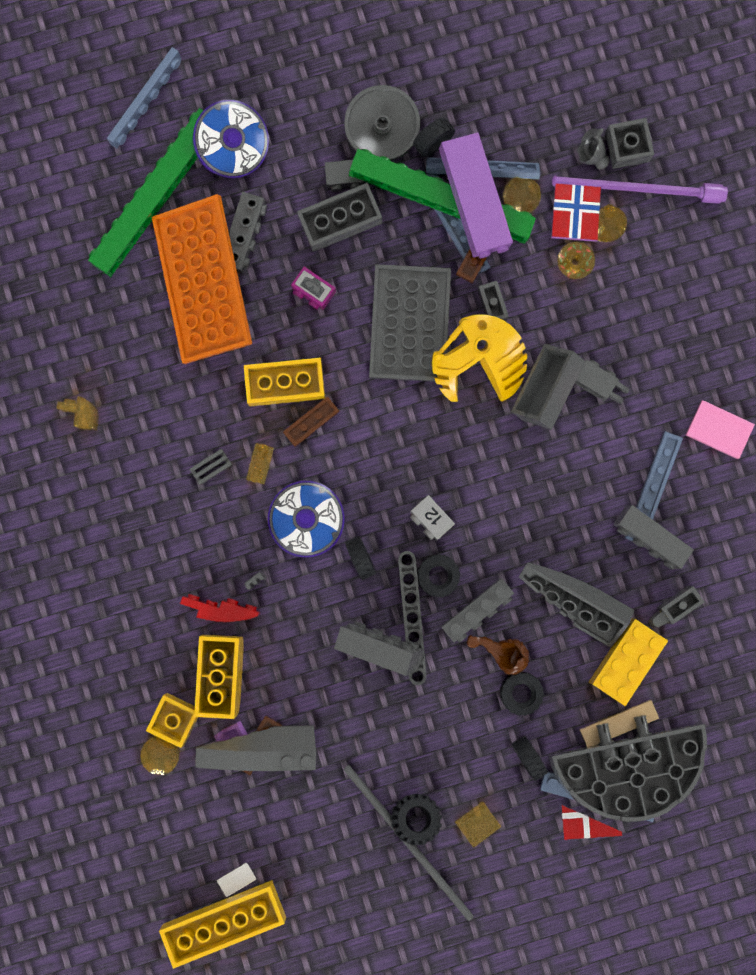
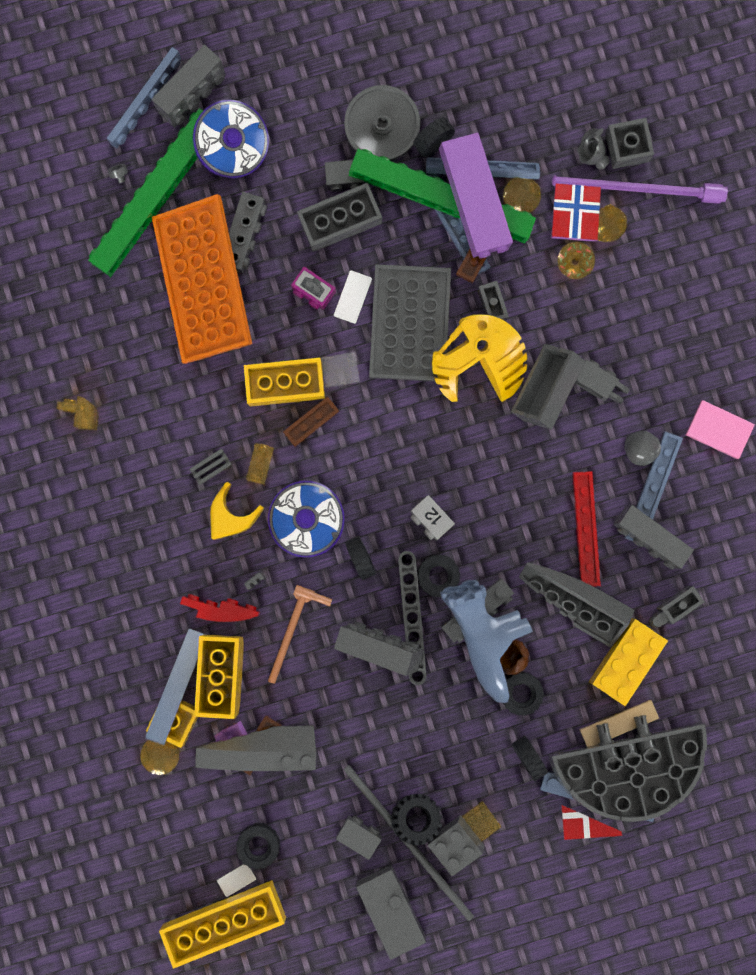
(118, 171): none -> dark grey tile
(175, 689): none -> sand blue tile
(189, 86): none -> dark grey brick
(224, 522): none -> yellow animal
(245, 854): none -> black tyre
(303, 595): none -> nougat bar
(340, 369): none -> clear piece
(352, 296): none -> white sticker
(359, 836): none -> dark grey brick
(390, 912): none -> dark grey brick
(456, 845): none -> dark grey brick
(485, 635): none -> sand blue animal
(586, 528): none -> red tile
(642, 448): none -> dark grey hair

